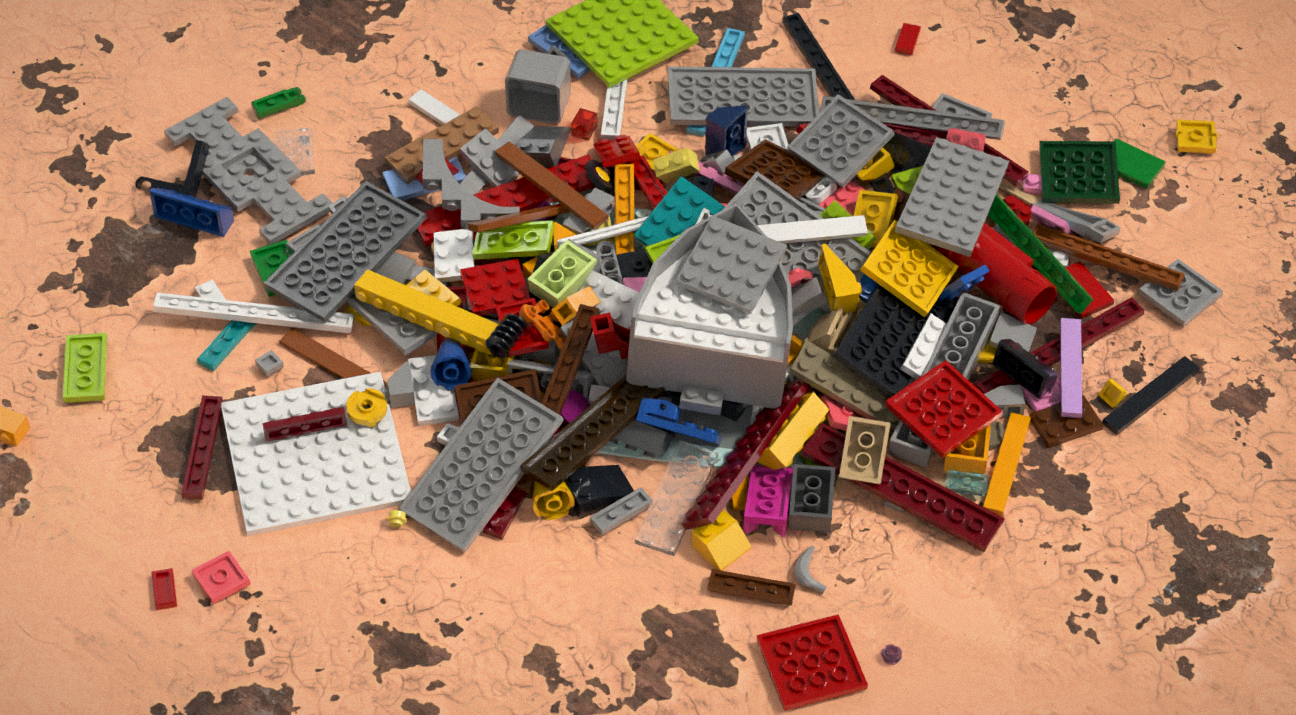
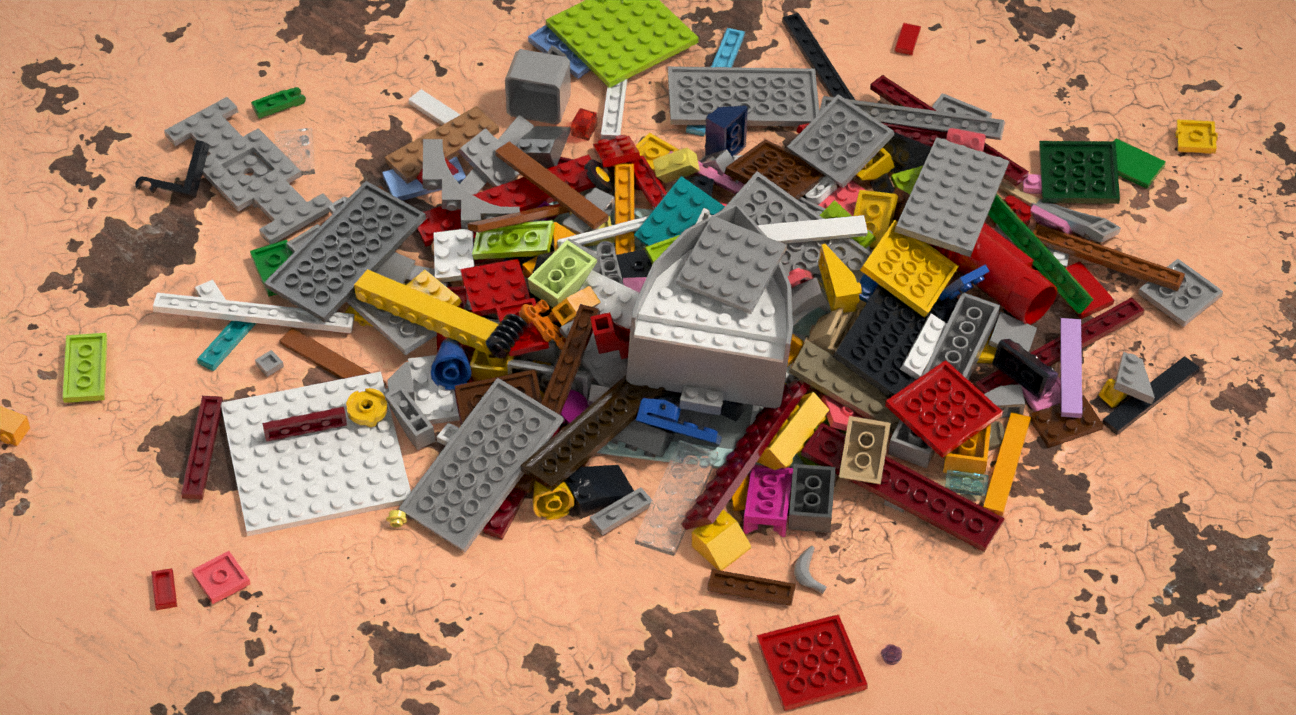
(191, 211): blue slope -> none
(411, 418): none -> light grey slope
(772, 133): white plate -> none
(1133, 378): none -> light grey wing

